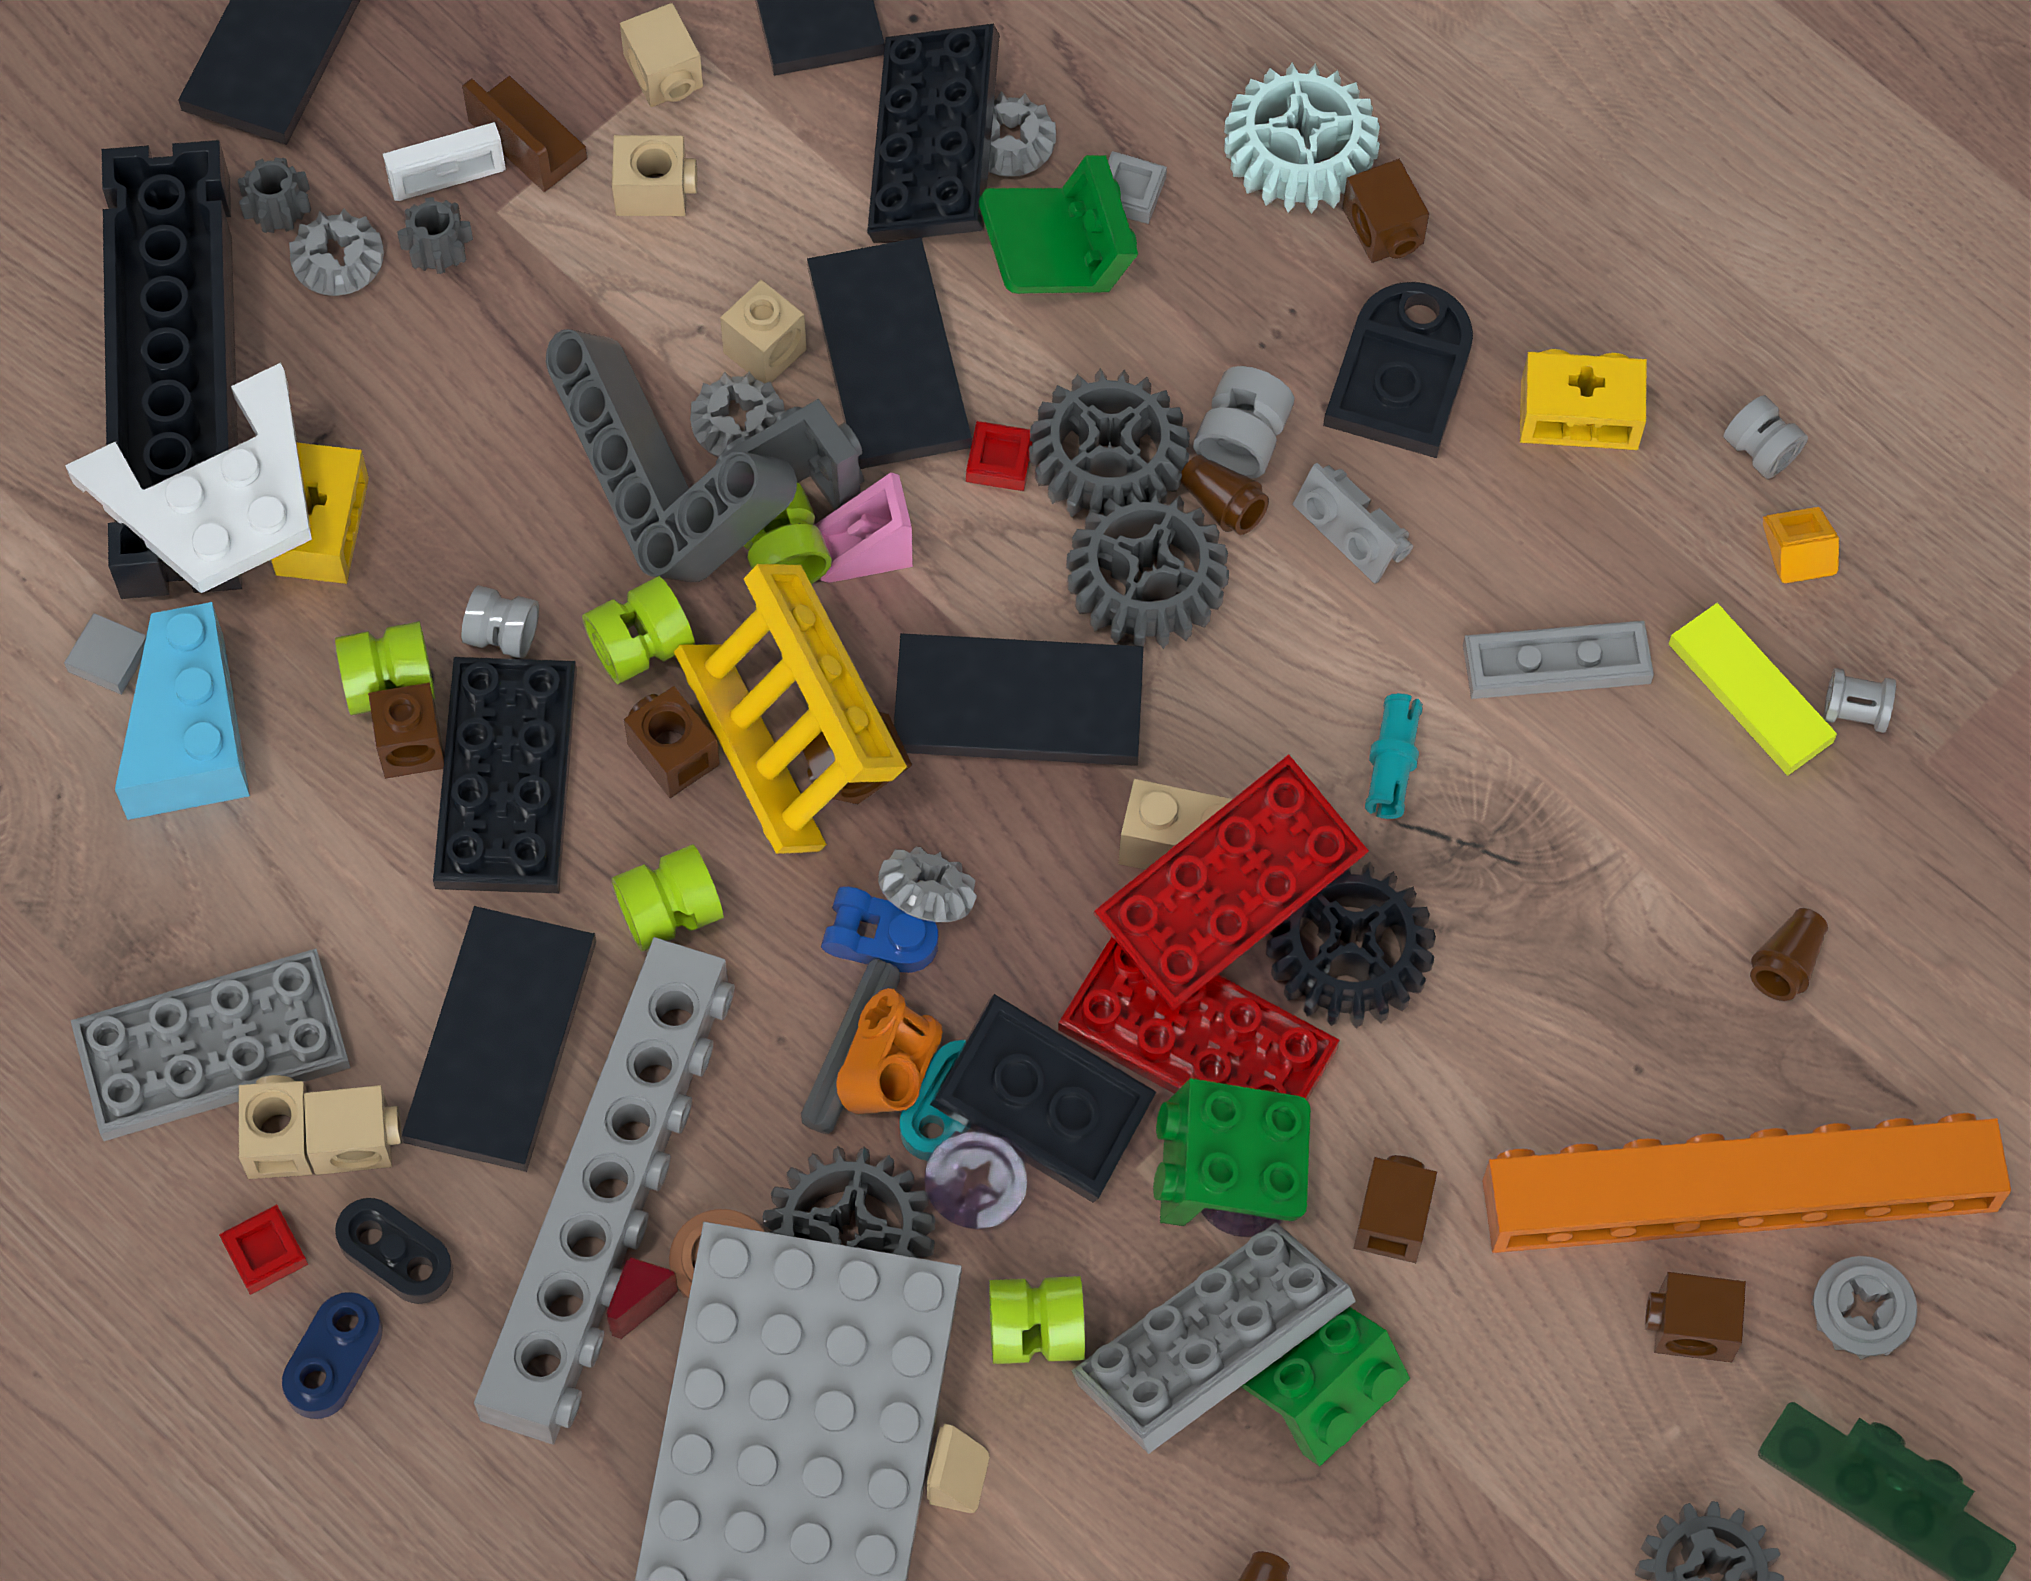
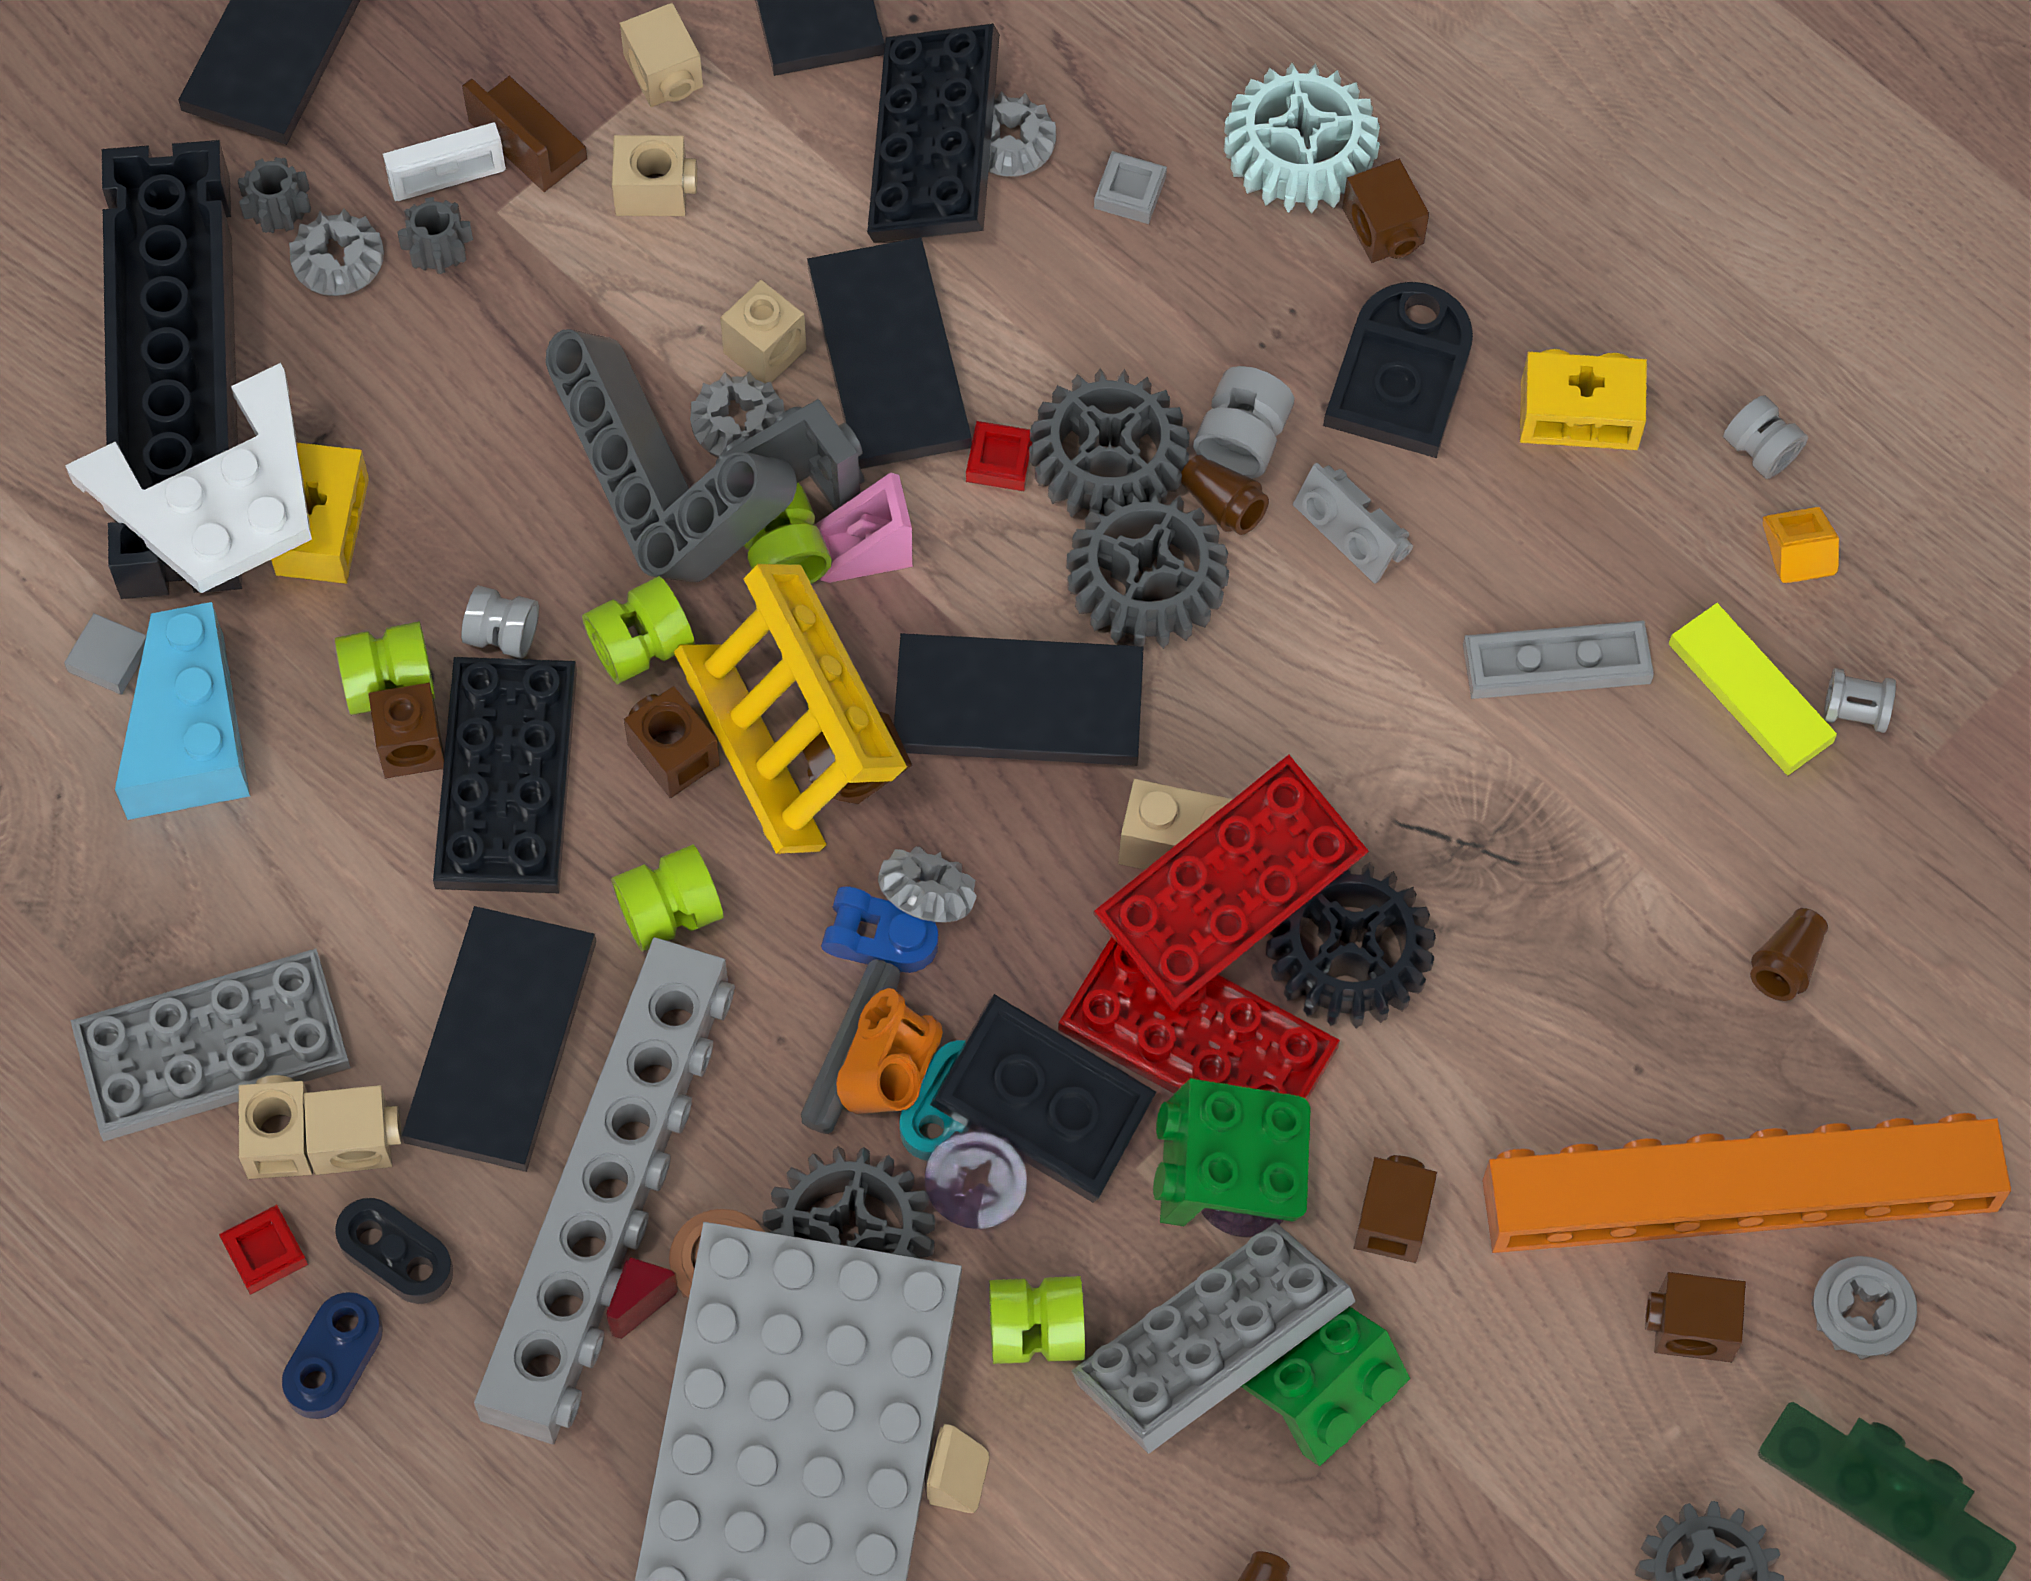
(1061, 236): green bracket -> none
(1394, 756): teal pin -> none

